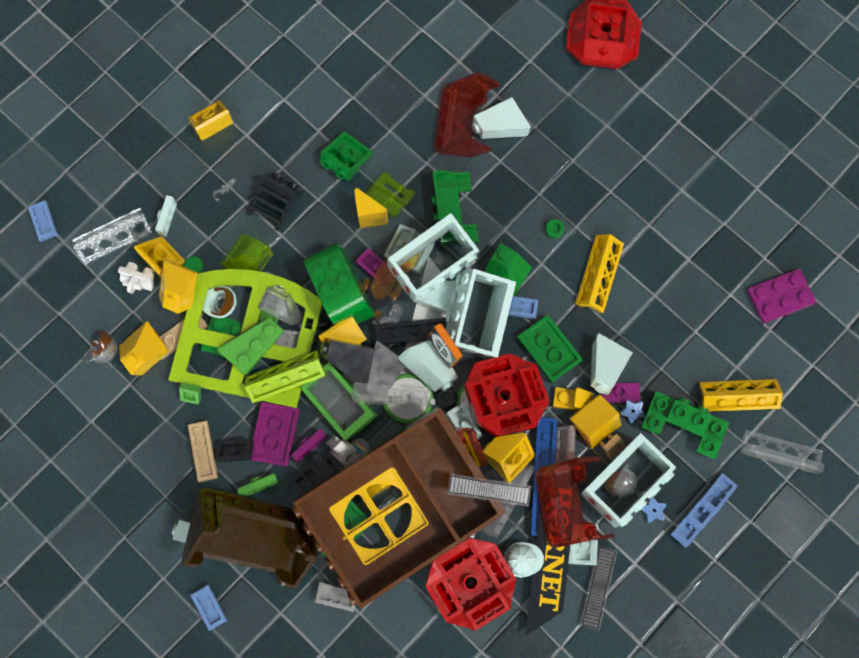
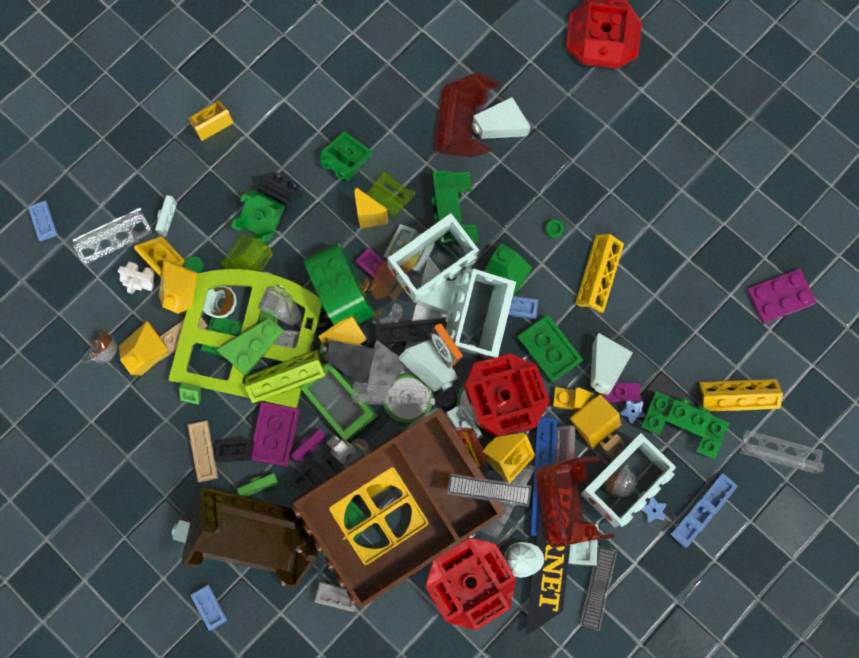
(224, 189): clear hand -> none
(259, 215): none -> green panel

